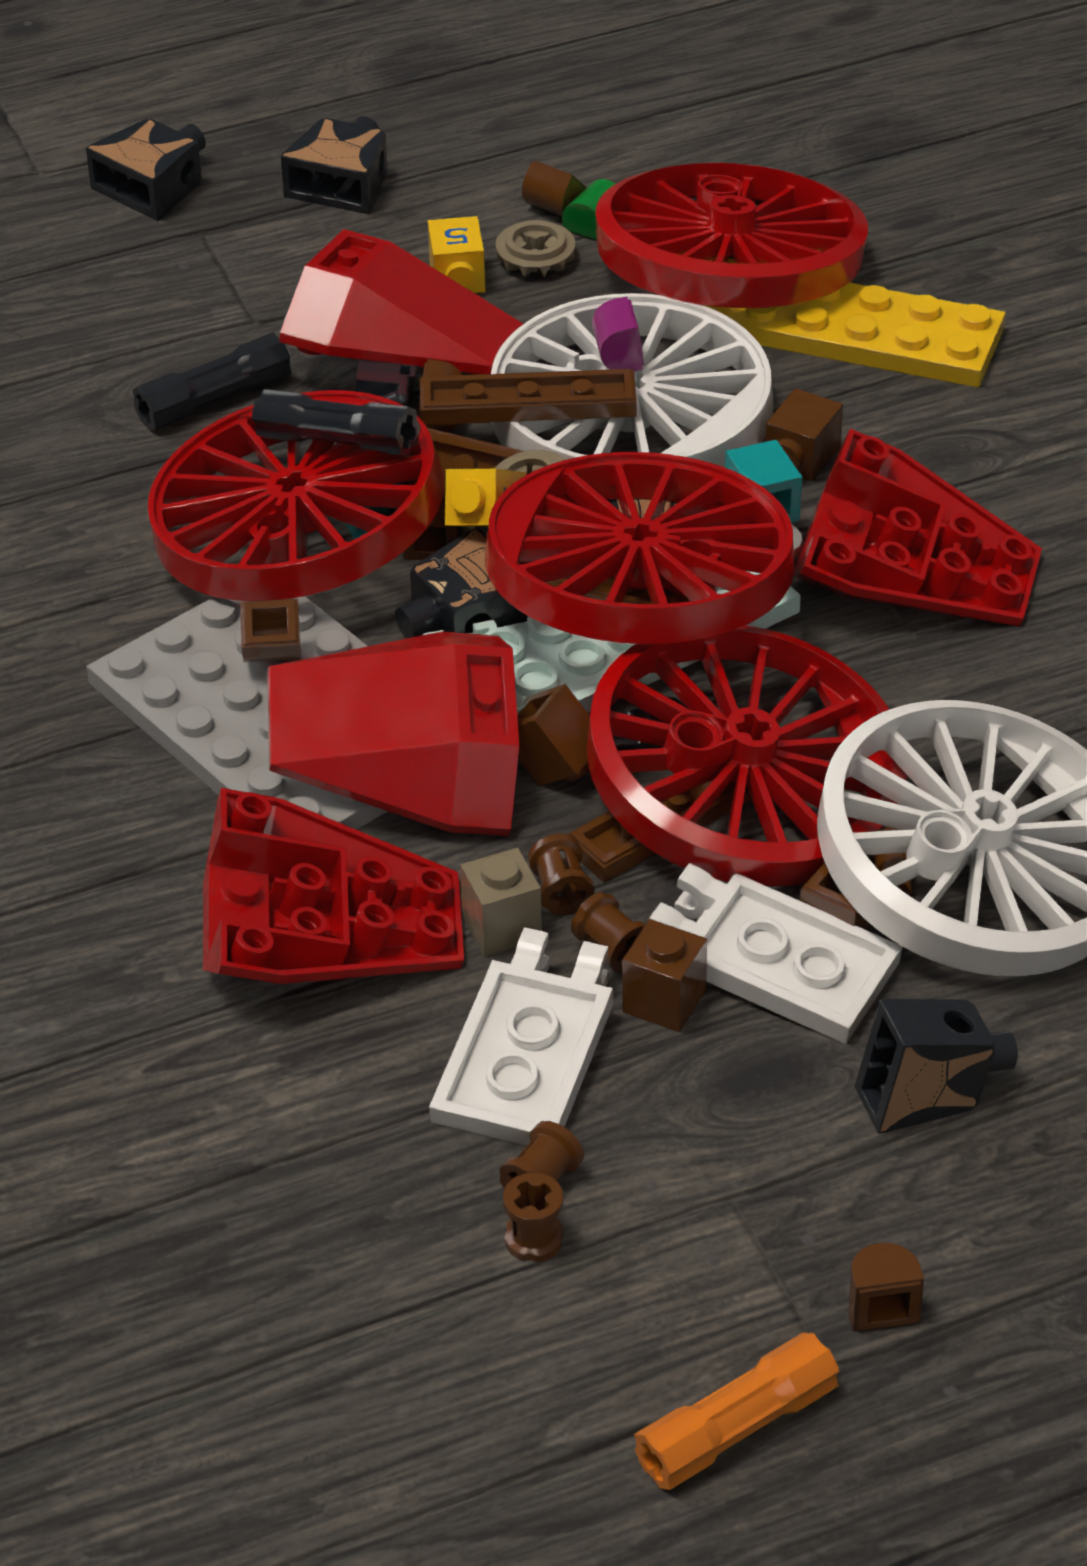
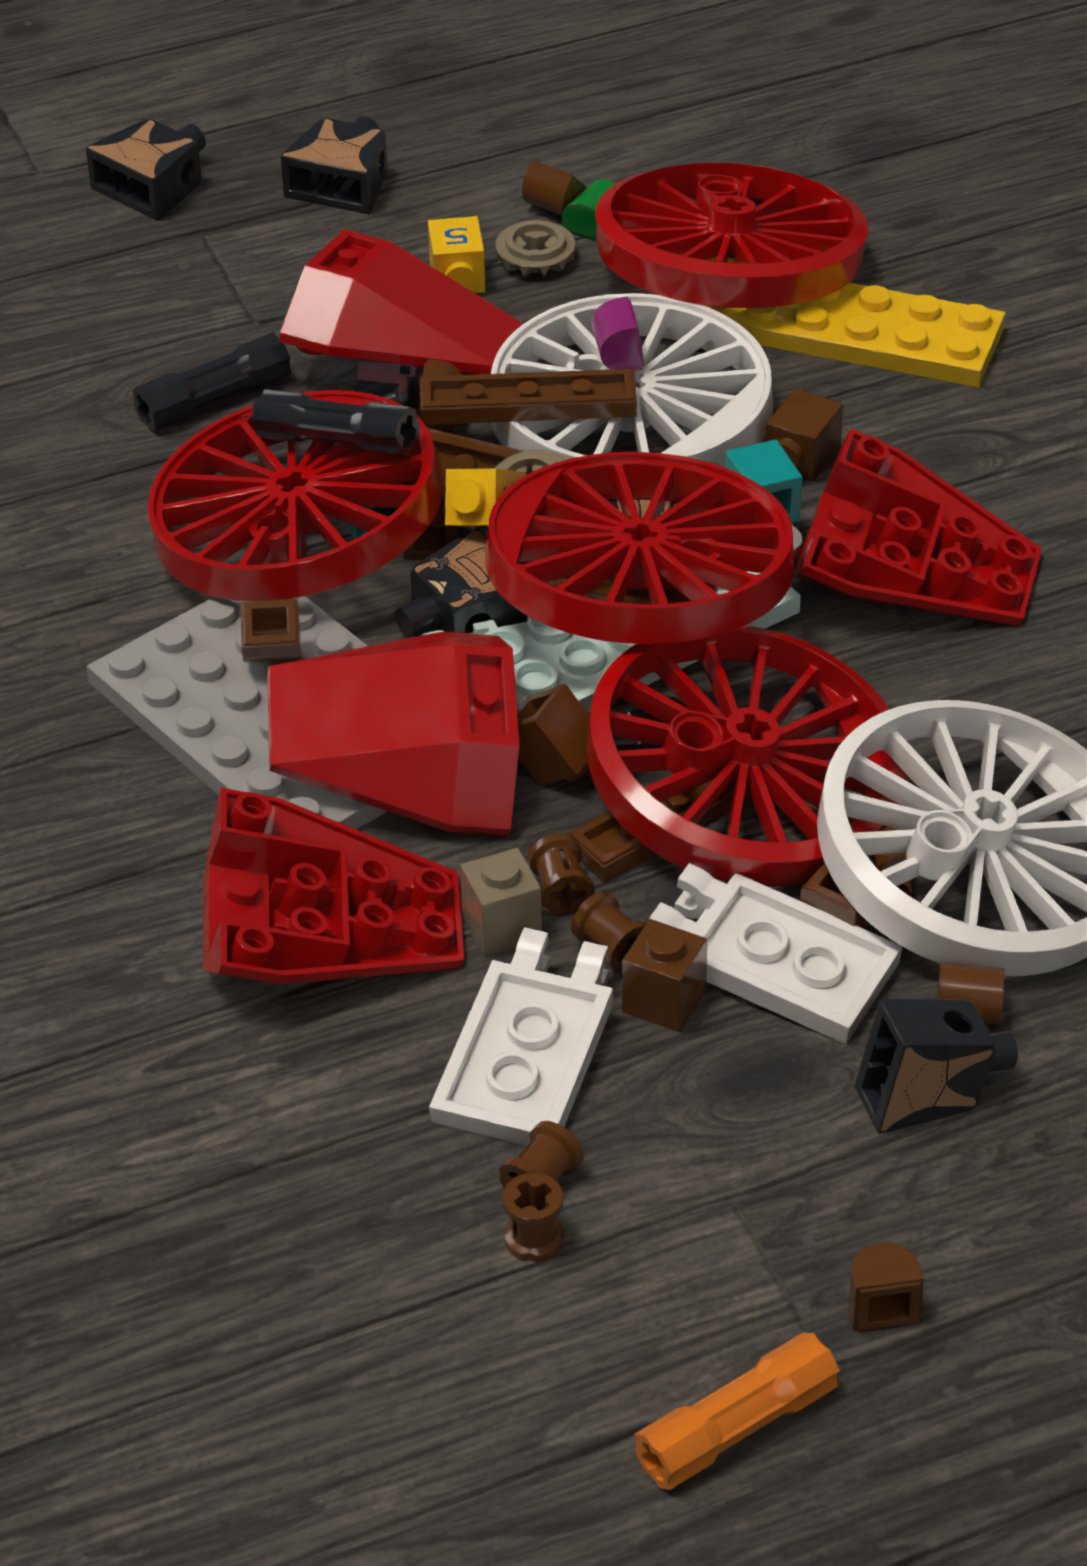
(976, 984): none -> reddish brown beam

